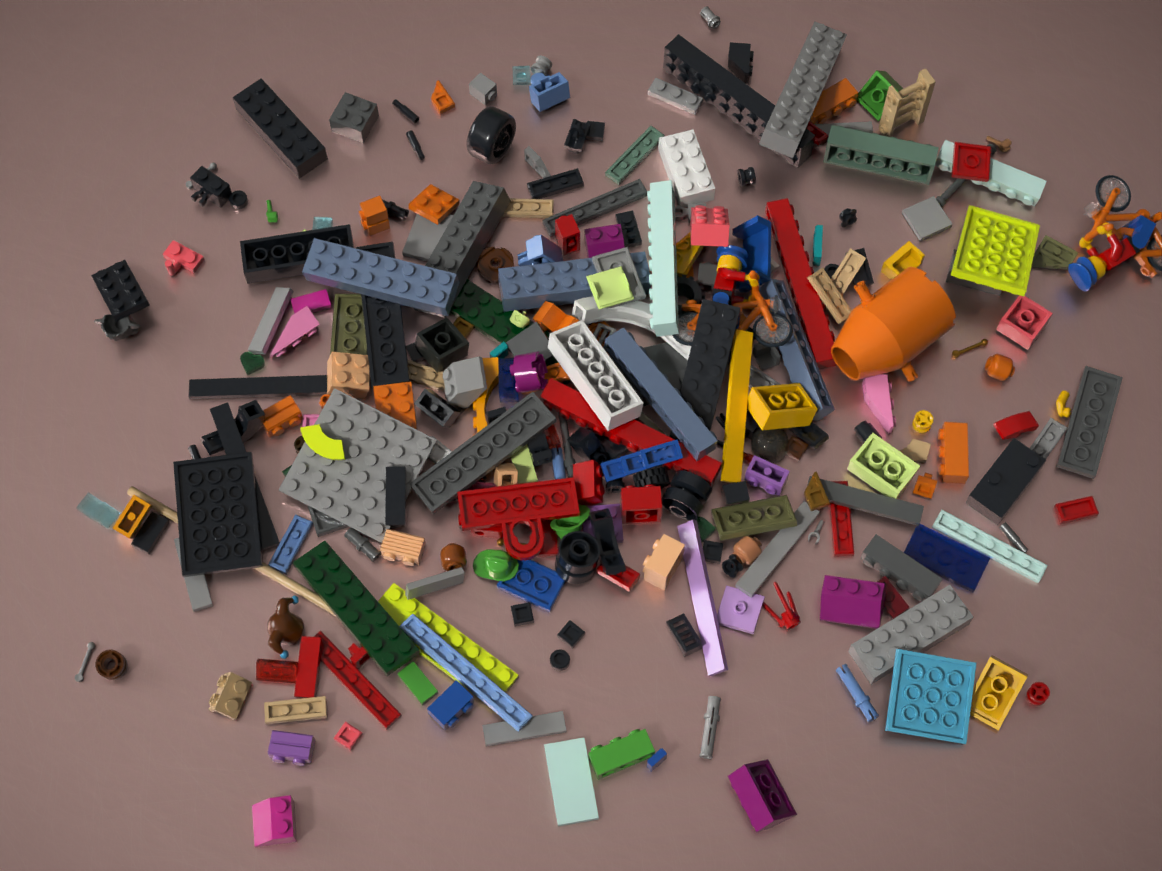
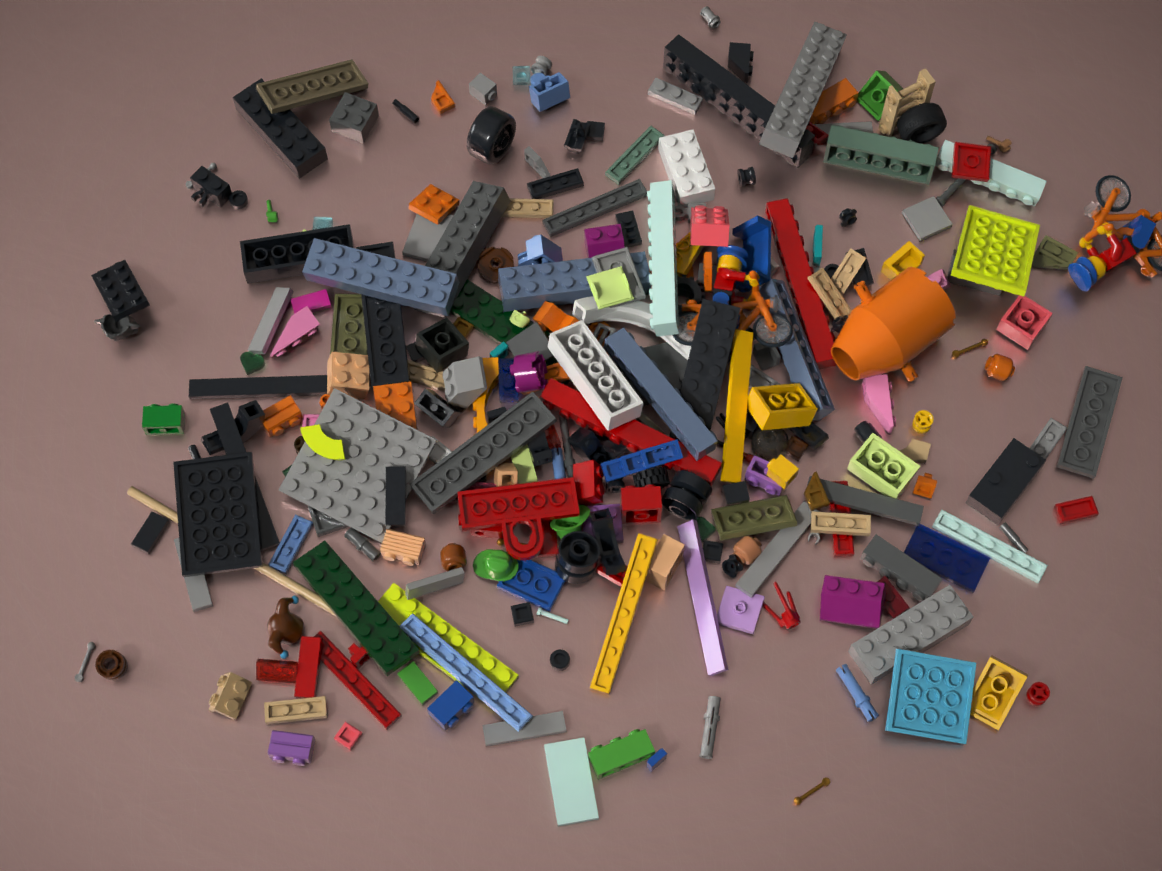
(98, 510): clear light blue slope -> none
(132, 516): light orange brick -> none
(163, 419): none -> green brick
(181, 257): coral plate -> none
(274, 821): dark pink slope -> none
(311, 86): none -> dark tan plate
(374, 216): orange piece -> none
(393, 209): black pin -> none
(415, 144): black pin -> none
(550, 615): none -> light aqua piece
(567, 234): red brick -> none
(571, 634): black tile -> none
(624, 613): none -> yellow tile
(686, 650): black slope -> none
(707, 269): none -> orange tile
(761, 795): magenta slope -> none
(782, 471): none -> yellow brick
(825, 782): none -> pearl gold hinge
(838, 323): none -> black plate
(840, 523): none -> tan plate
(922, 123): none -> black tyre
(941, 278): none -> bright pink plate
(954, 452): orange brick -> none
(1014, 425): red slope -> none
(1062, 410): yellow arm -> none

